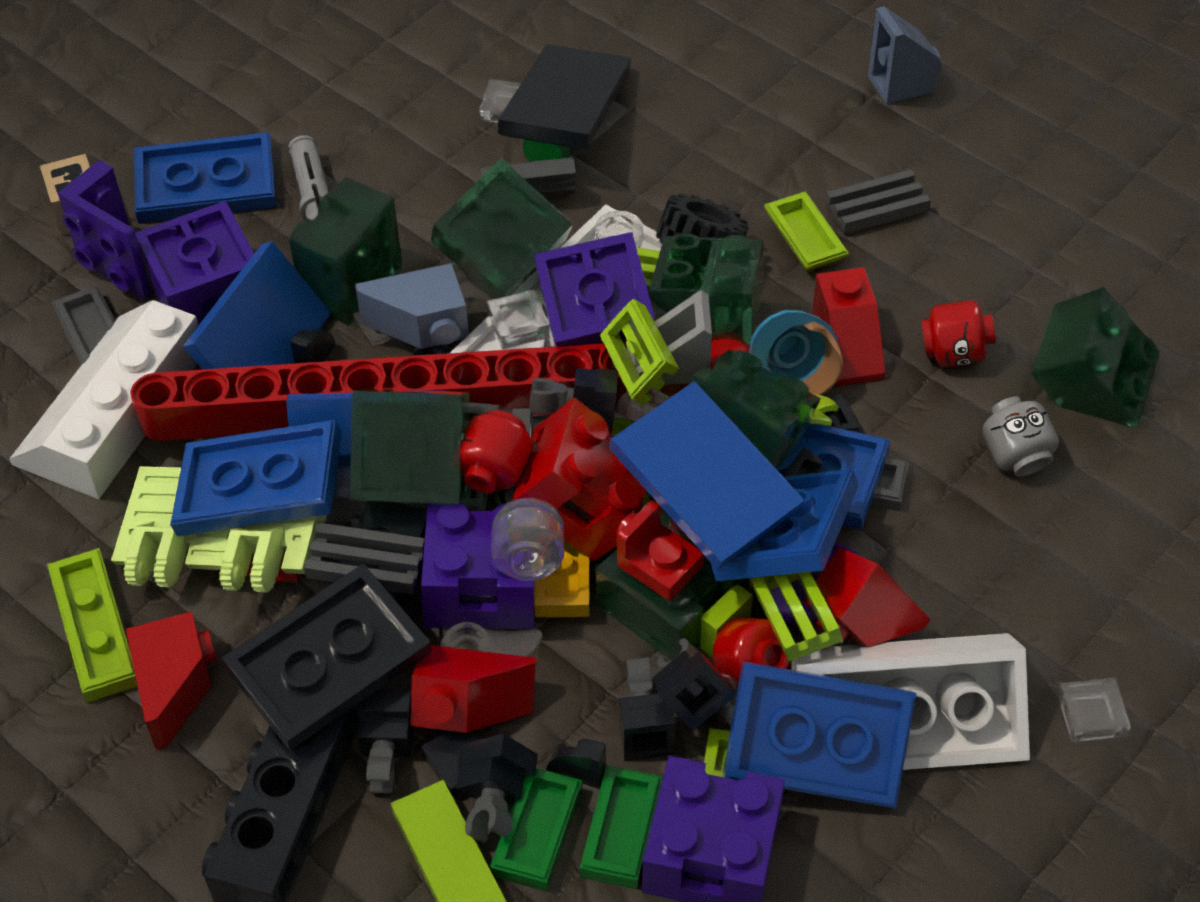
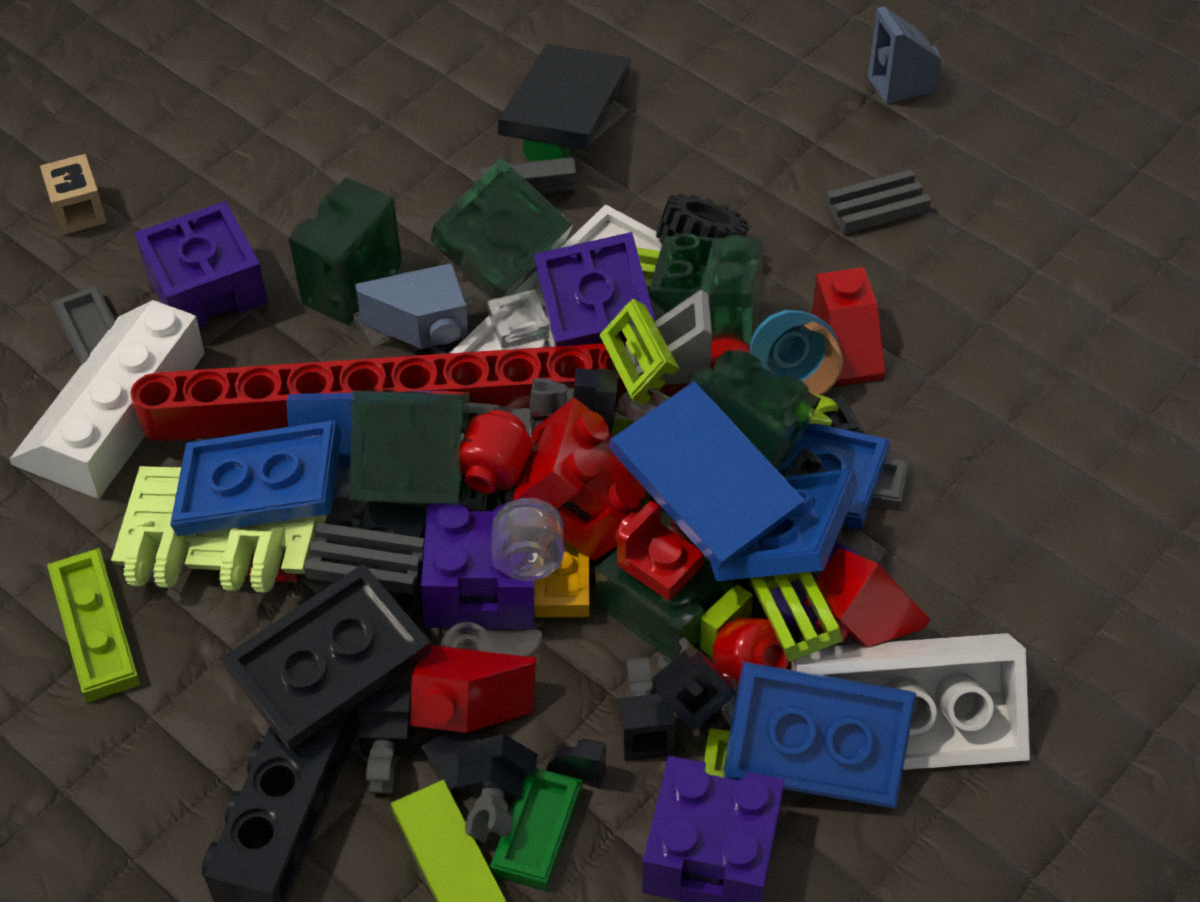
(101, 229): dark purple bracket -> none
(170, 672): red slope -> none
(202, 173): blue tile -> none
(257, 315): blue tile -> none
(306, 159): light grey pin -> none
(312, 346): black tile -> none
(496, 99): clear tile -> none
(618, 223): clear tile -> none
(620, 827): green tile -> none
(806, 231): lime tile -> none
(958, 334): red head -> none
(1020, 436): light grey head -> none
(1093, 709): clear tile -> none
(1096, 359): clear green slope -> none

